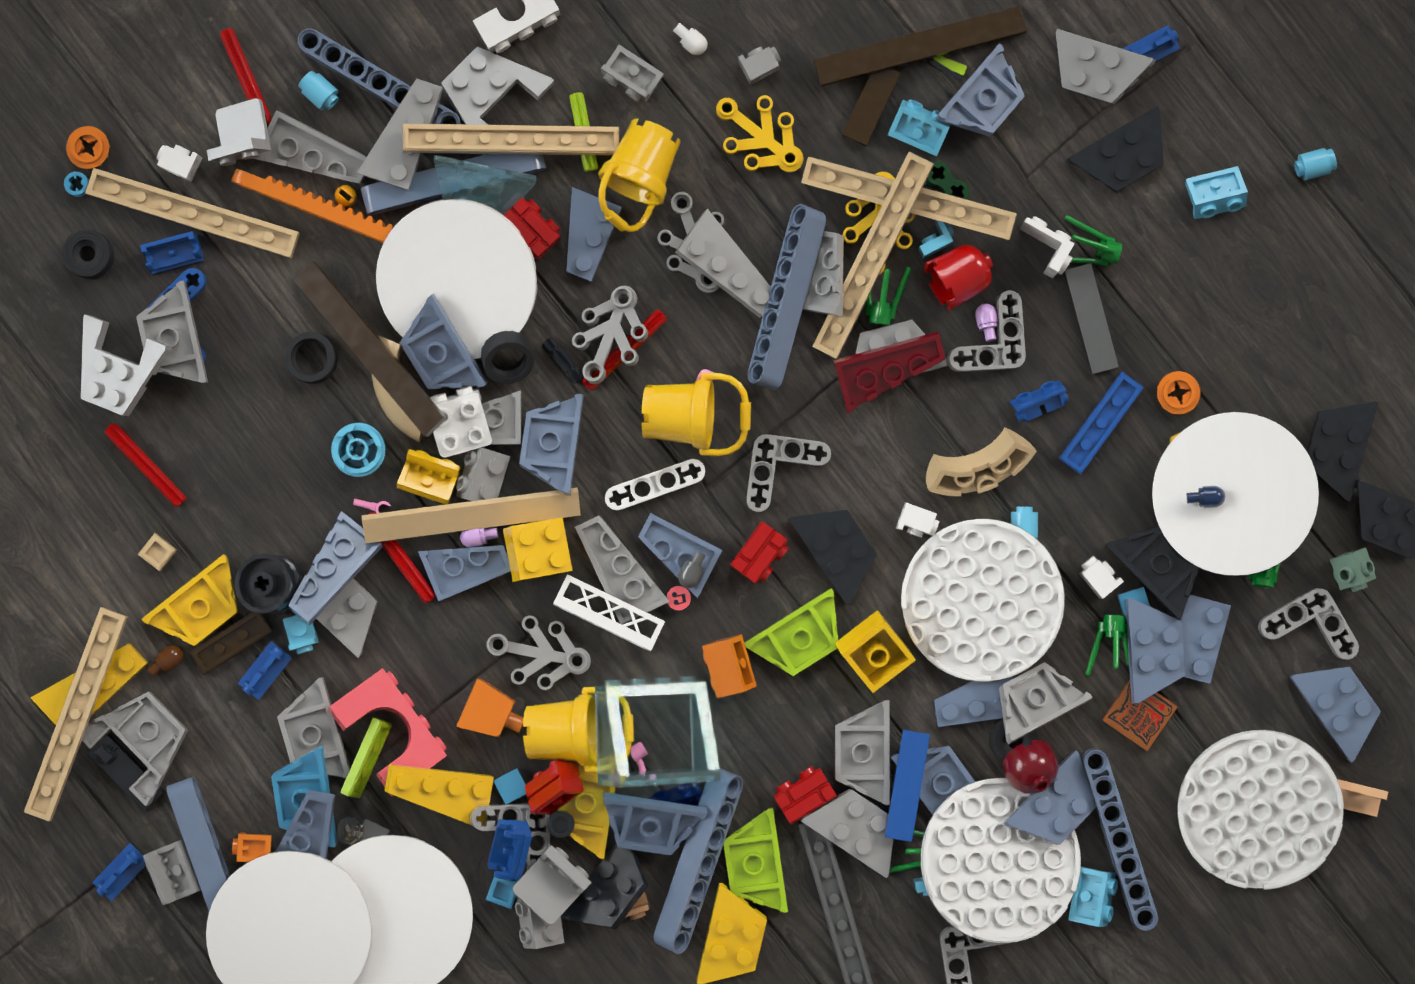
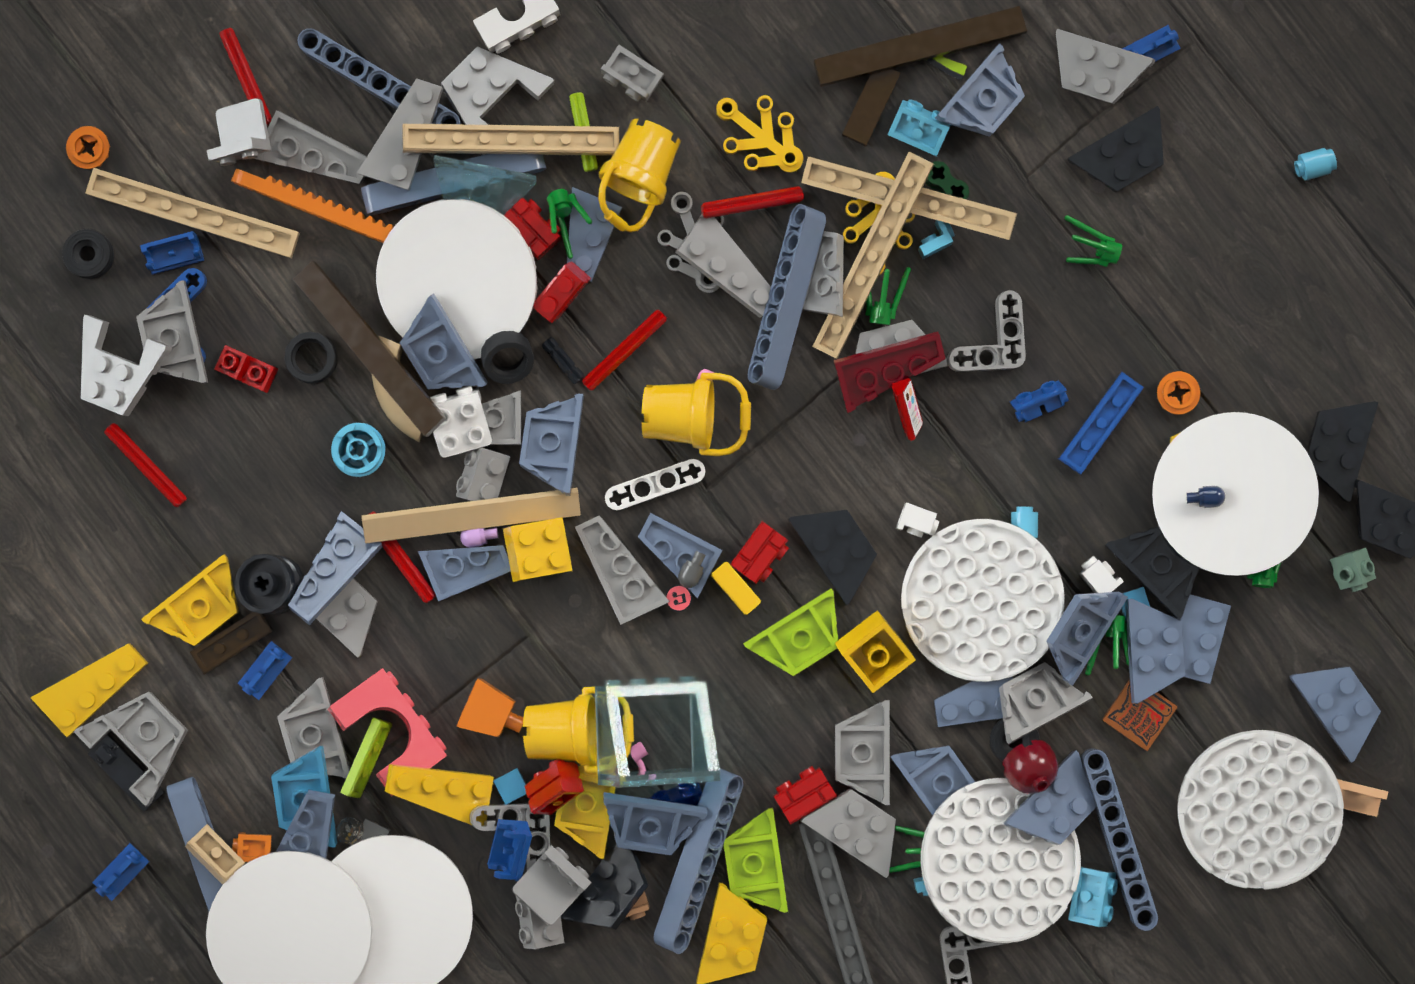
(69, 186): dark azure bush -> none
(75, 714): tan plate -> none
(157, 552): tan tile -> none
(166, 660): reddish brown cylinder -> none
(172, 872): light grey bracket -> none
(178, 161): white brick -> none
(214, 854): none -> tan slope
(246, 369): none -> red slope
(300, 634): medium azure bracket -> none
(319, 90): medium azure brick -> none
(341, 200): light orange hinge -> none
(369, 505): bright pink hand -> none
(428, 476): yellow bracket -> none
(501, 892): dark azure tile -> none
(543, 653): light grey plant -> none
(560, 205): none -> green plant
(560, 824): black tile -> none
(561, 291): none -> red brick
(603, 622): white fence -> none
(610, 330): light grey plant -> none
(691, 40): white cylinder -> none
(729, 666): orange brick -> none
(736, 588): none -> yellow slope
(752, 202): none -> red axle
(759, 63): light grey brick -> none
(778, 454): light grey beam -> none
(907, 407): none -> slope
(907, 785): blue tile -> none
(959, 275): red cylinder -> none
(982, 469): tan brick -> none
(987, 321): lavender cylinder -> none
(1058, 240): white bracket -> none
(1082, 630): none -> sand blue wing
(1091, 318): dark grey tile -> none
(1217, 192): medium azure bracket -> none
(1319, 615): light grey beam -> none

